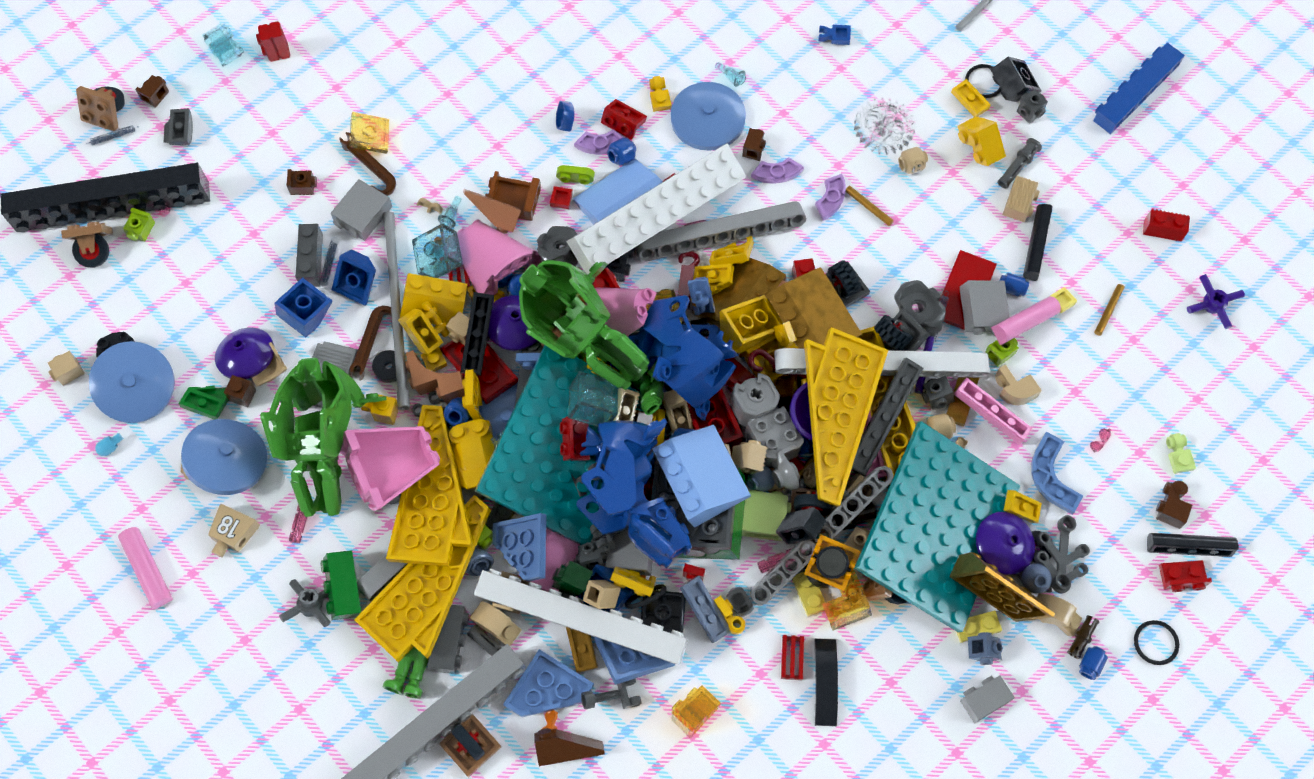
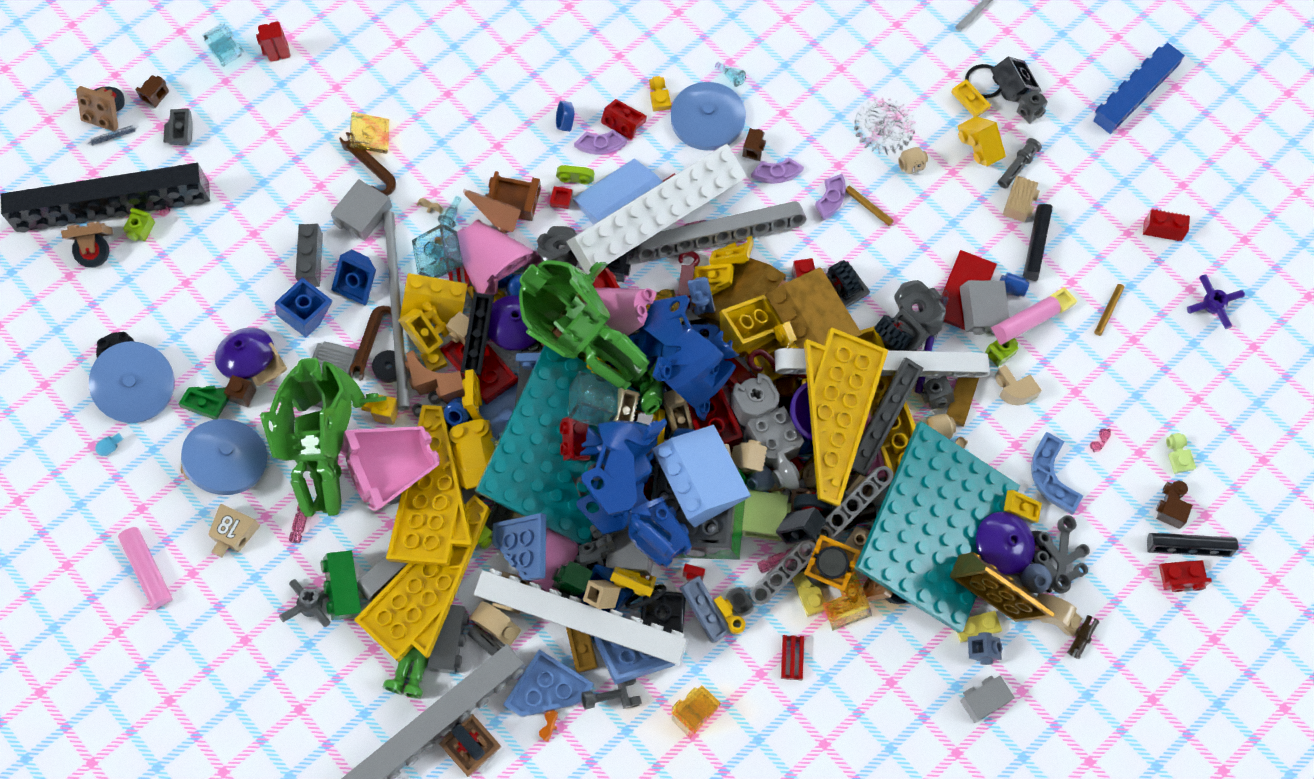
(65, 368): tan brick -> none
(301, 182): reddish brown brick -> none
(325, 271): sand blue piece -> none
(479, 561): sand blue brick -> none
(562, 746): reddish brown slope -> none
(621, 151): blue head -> none
(826, 682): black slope -> none
(837, 34): blue plate -> none
(993, 411): bright pink brick -> none
(1093, 662): blue brick -> none
(1170, 629): black tyre -> none

